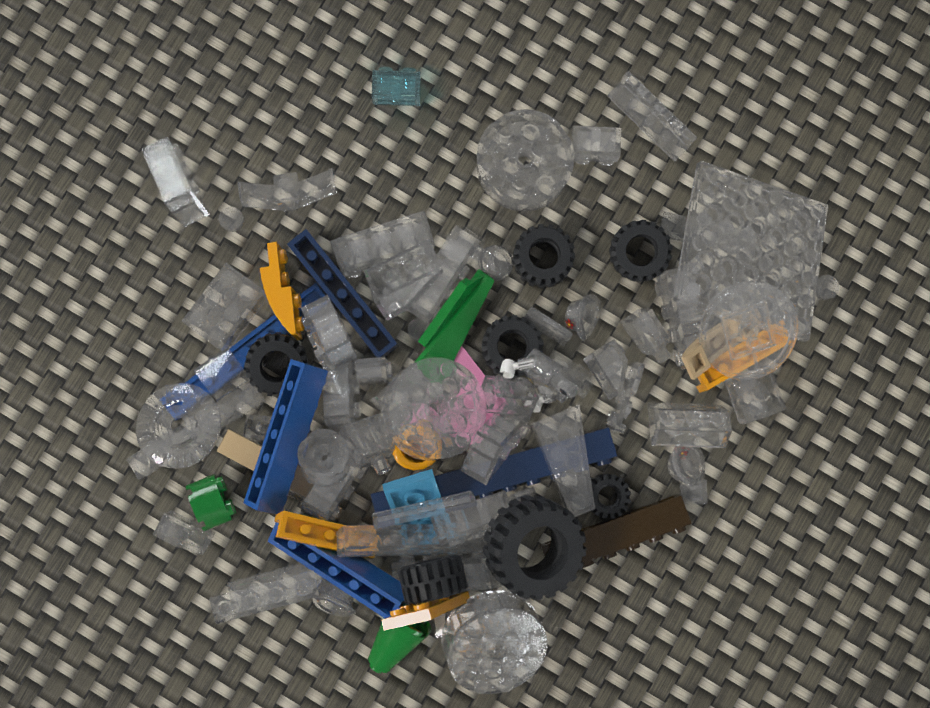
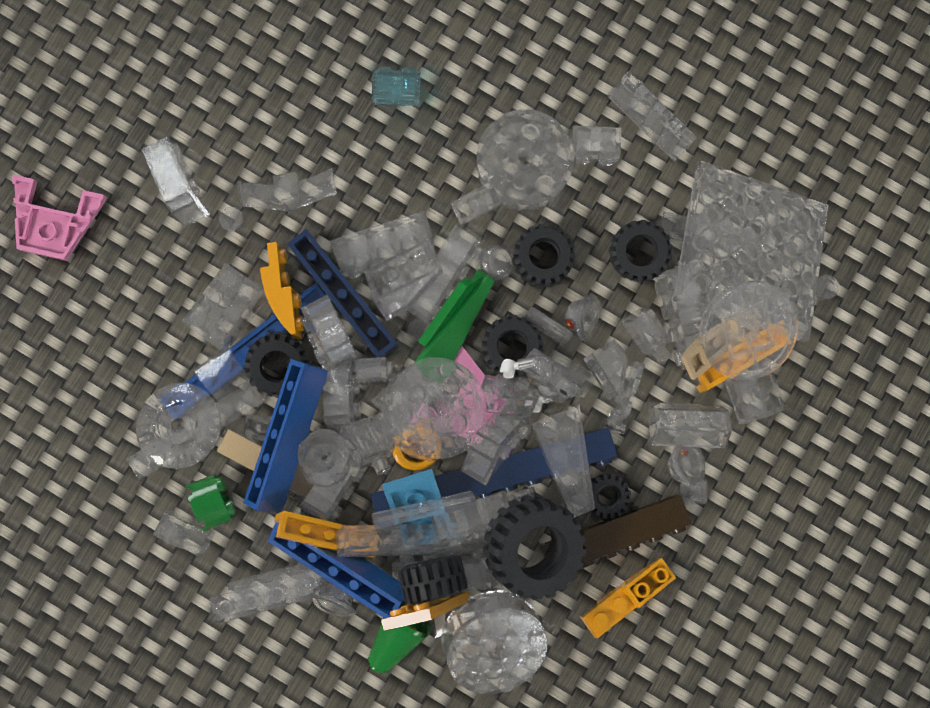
(50, 230): none -> bright pink wing
(476, 204): none -> clear slope
(627, 596): none -> light orange slope

